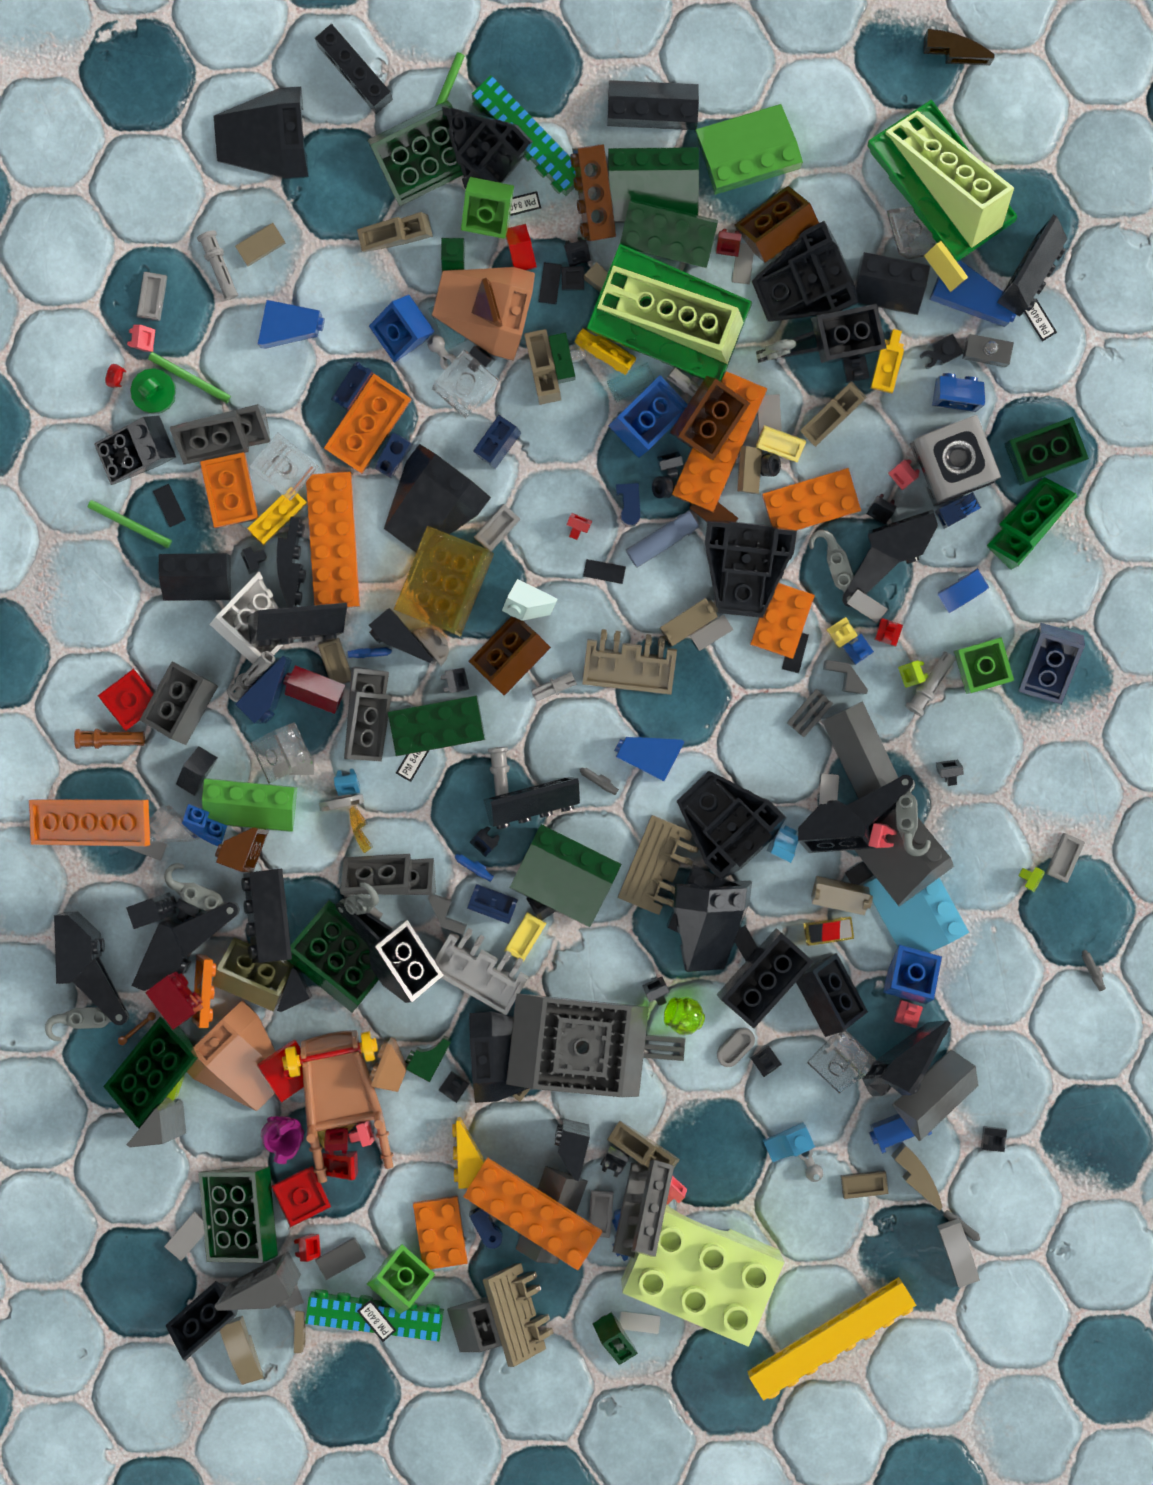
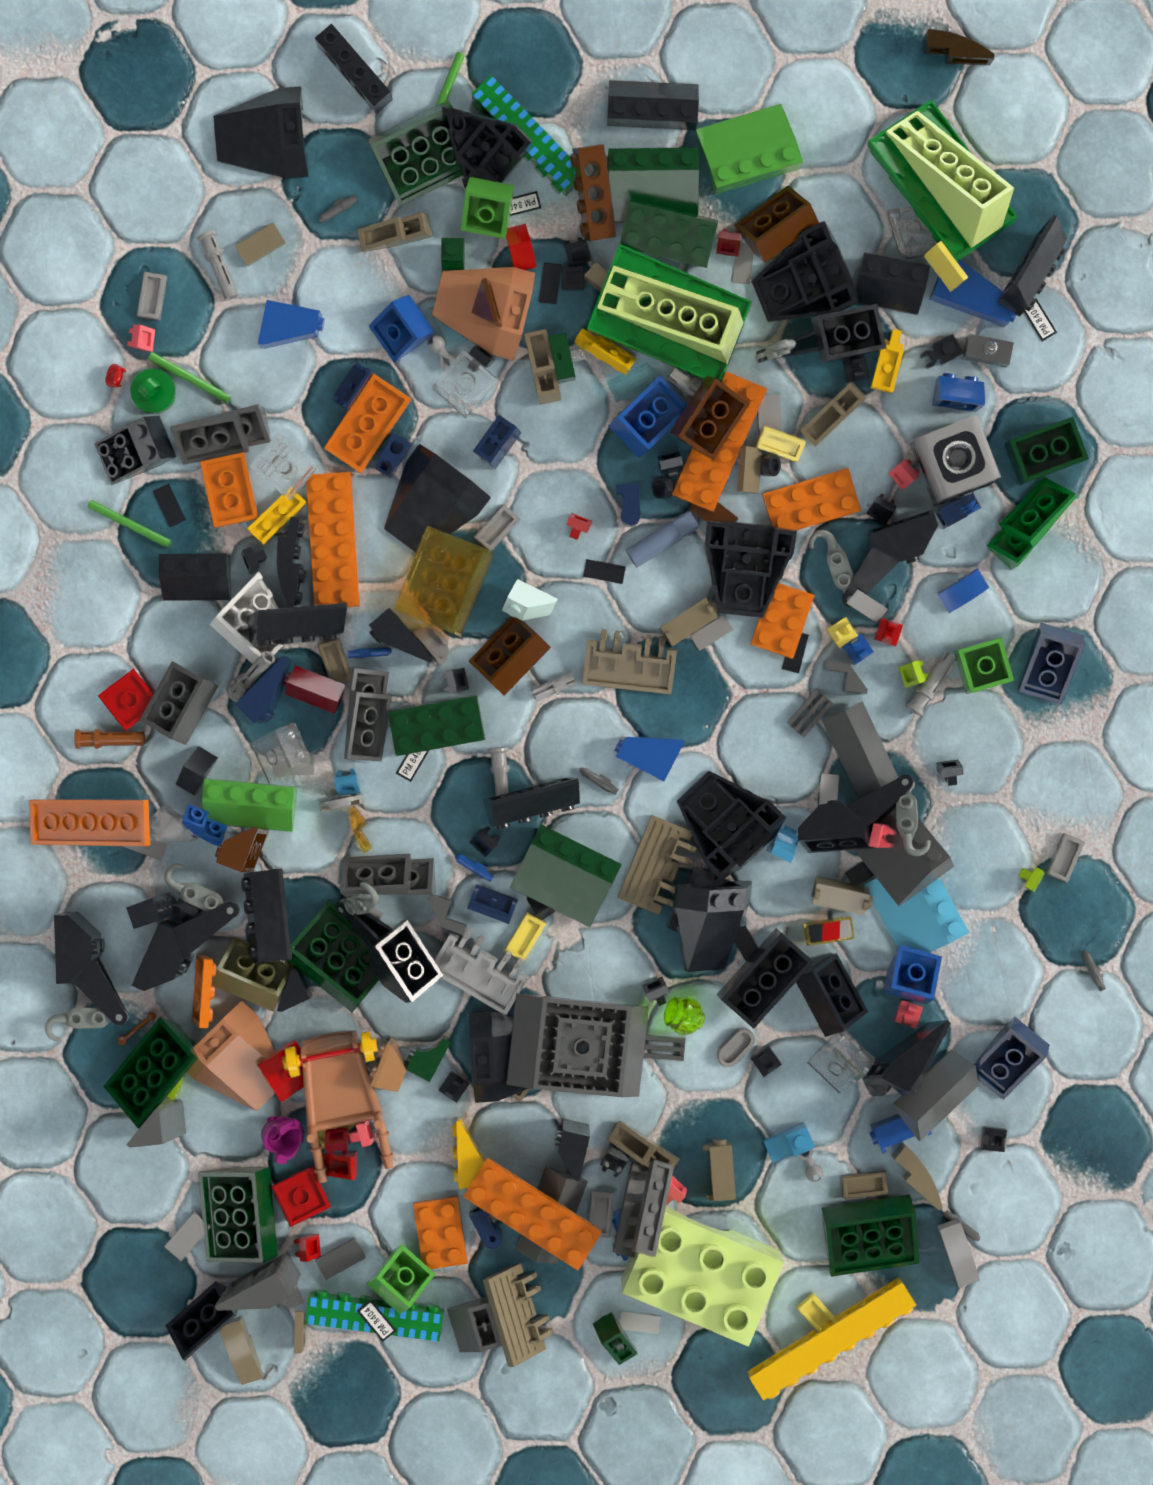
(175, 999): dark red brick -> none
(338, 207): none -> dark grey piece
(721, 1170): none -> dark tan brick
(815, 1312): none -> light yellow tile
(870, 1235): none -> dark green slope
(1010, 1058): none -> dark blue slope

